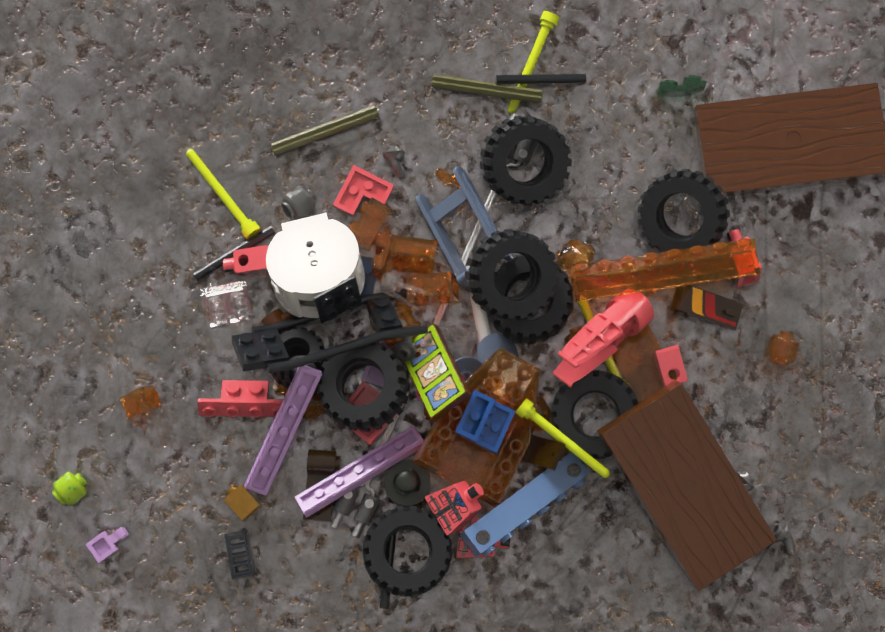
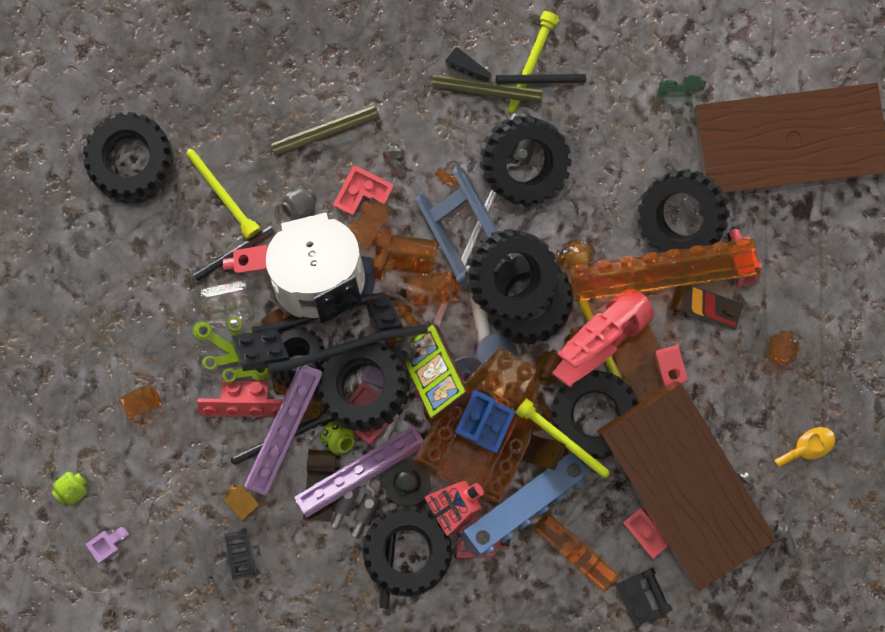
(115, 130): none -> black tyre
(231, 357): none -> lime plant
(323, 419): none -> black piece
(337, 438): none -> lime head
(462, 62): none -> black slope
(547, 363): none -> clear orange head
(575, 552): none -> clear orange slope
(636, 599): none -> black plate
(645, 533): none -> coral plate
(809, 446): none -> yellow piece

